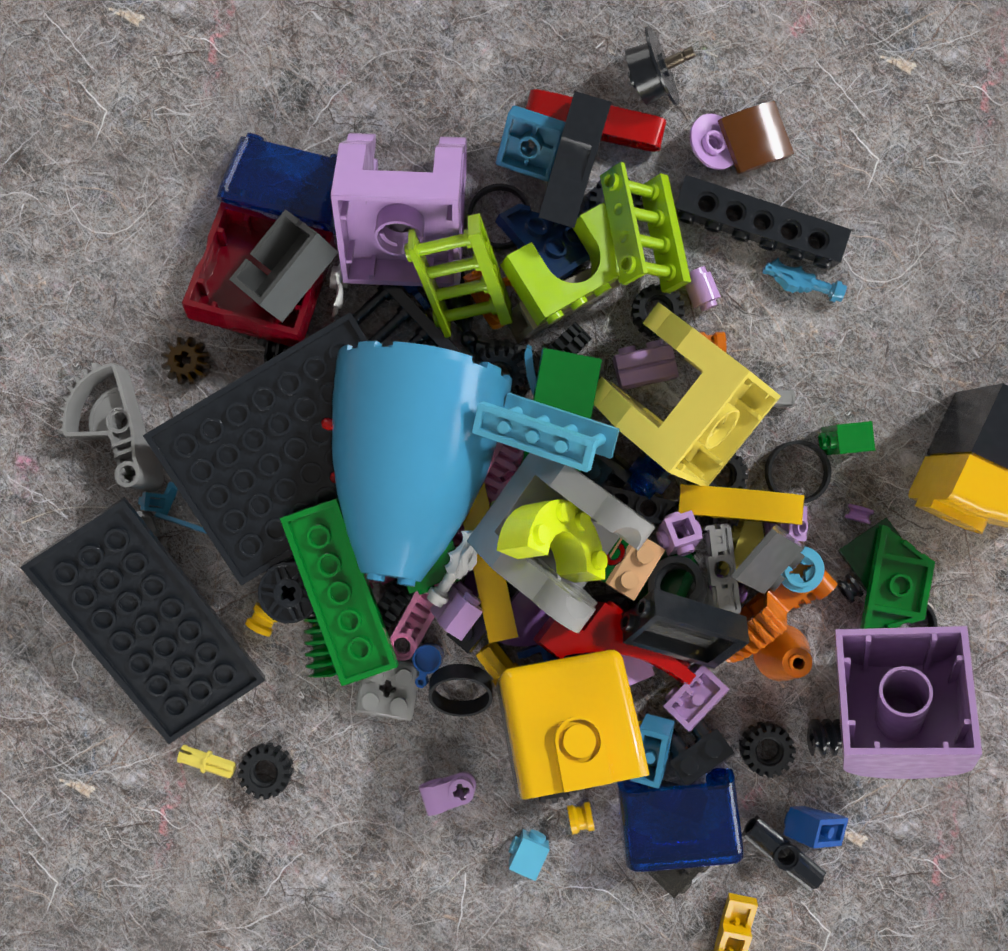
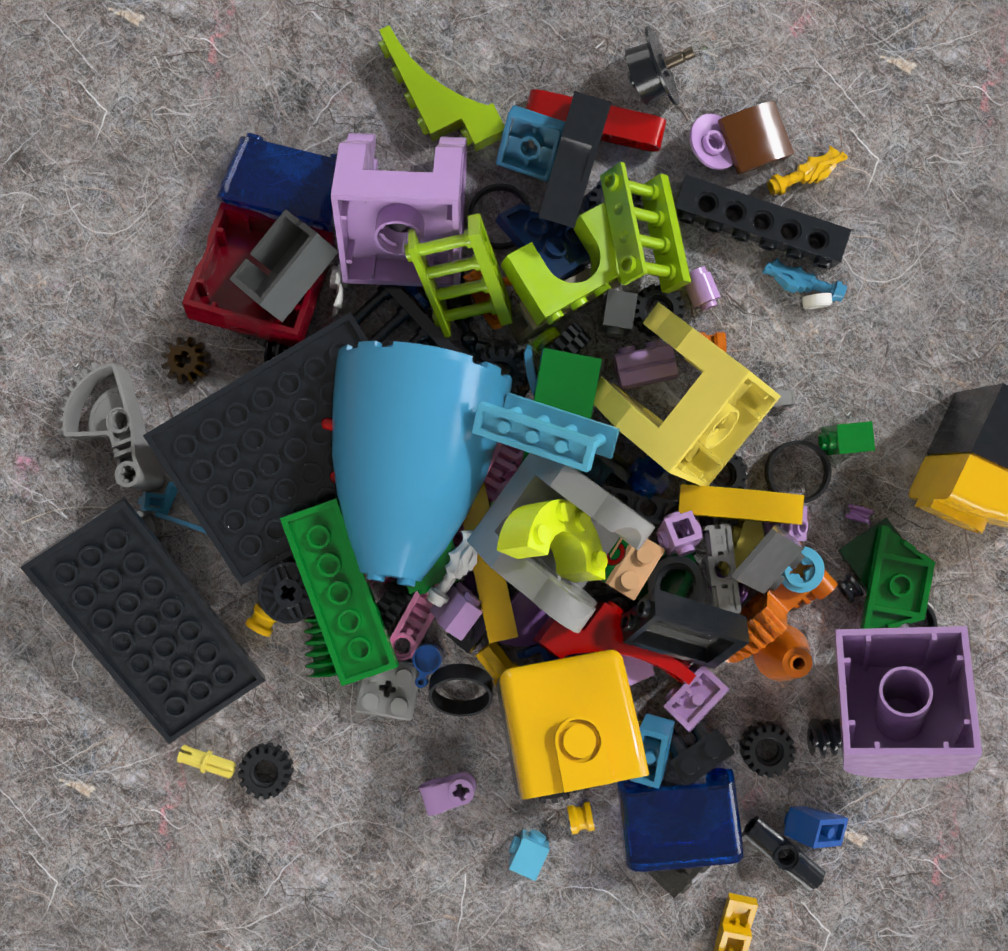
(438, 106): none -> lime arch
(546, 339): none -> clear neon green tile
(617, 314): none -> dark grey brick
(815, 170): none -> yellow piece
(817, 301): none -> white tile

